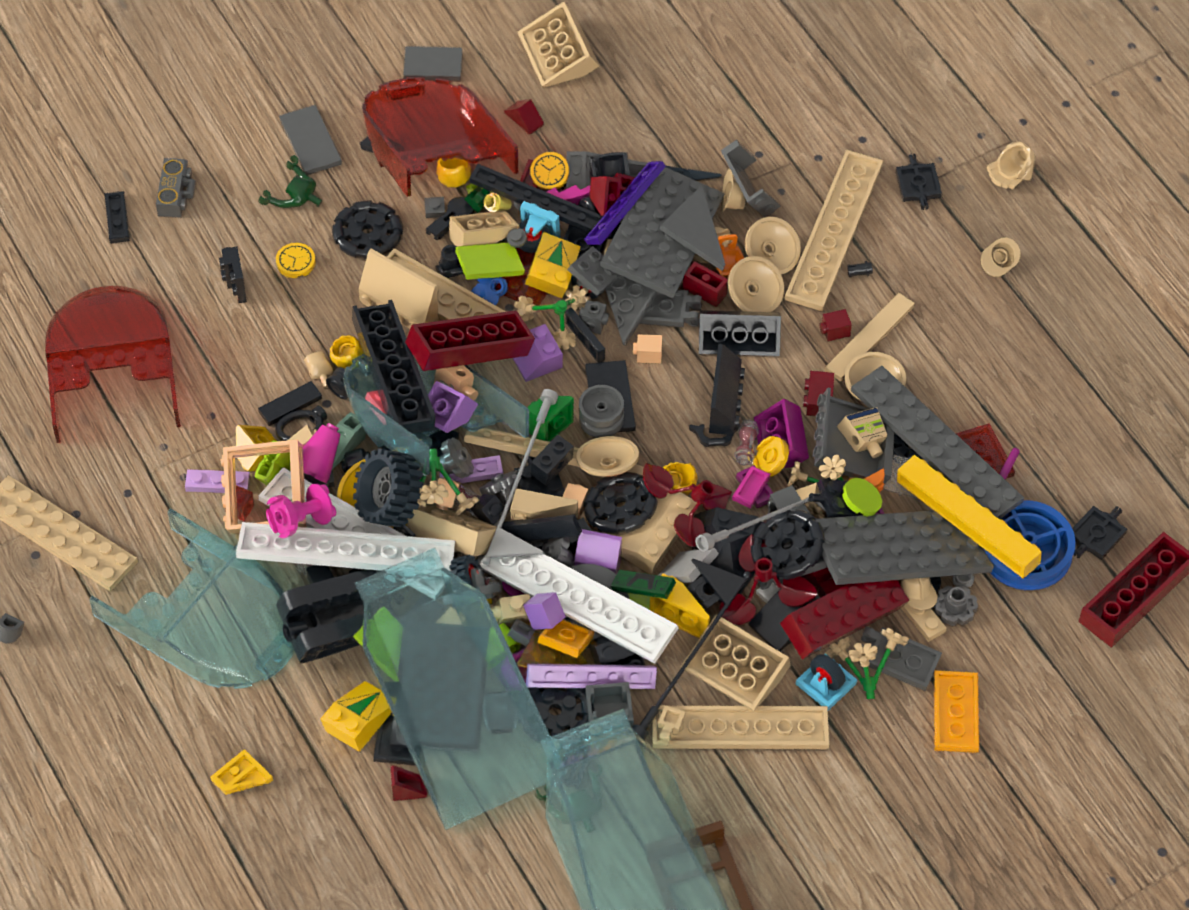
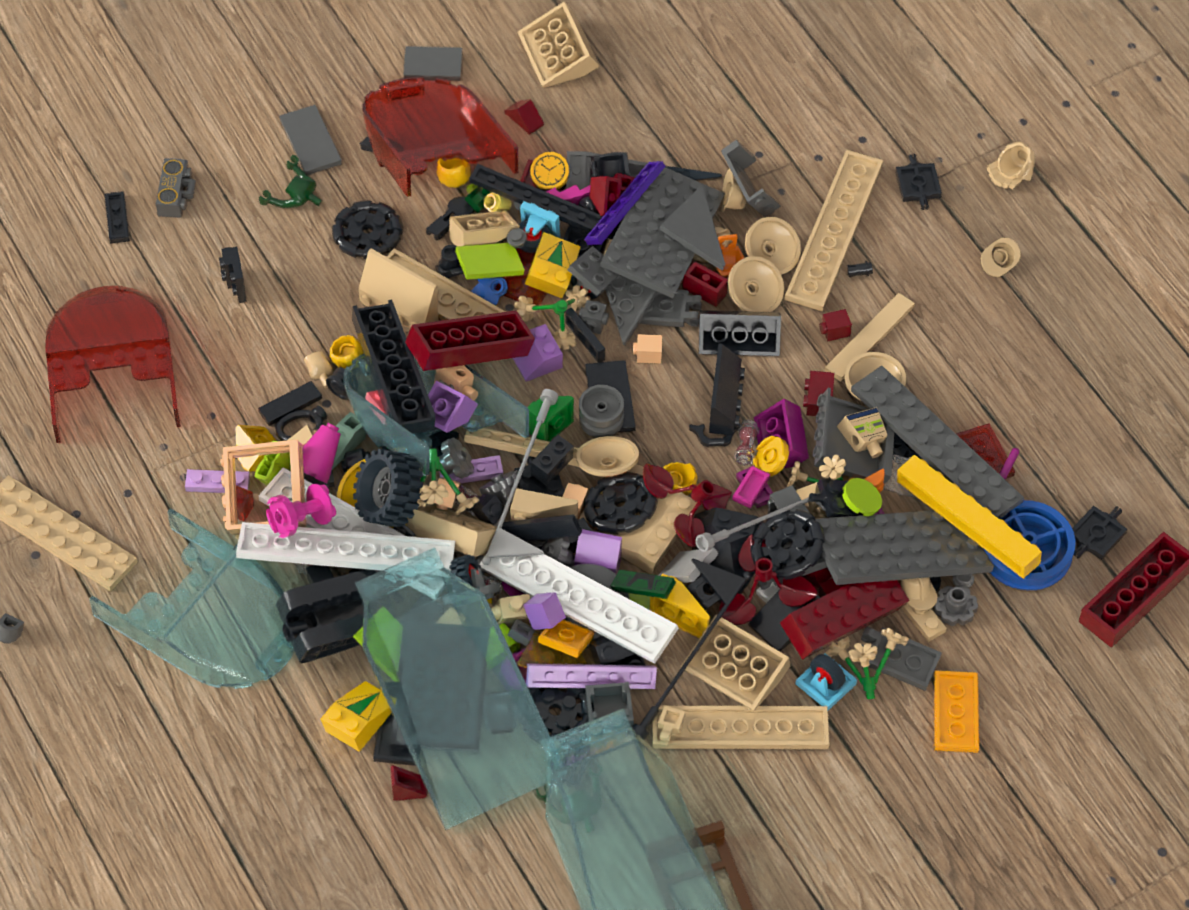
(240, 774): yellow wing -> none
(295, 260): yellow tile -> none
(434, 207): dark grey plate -> none

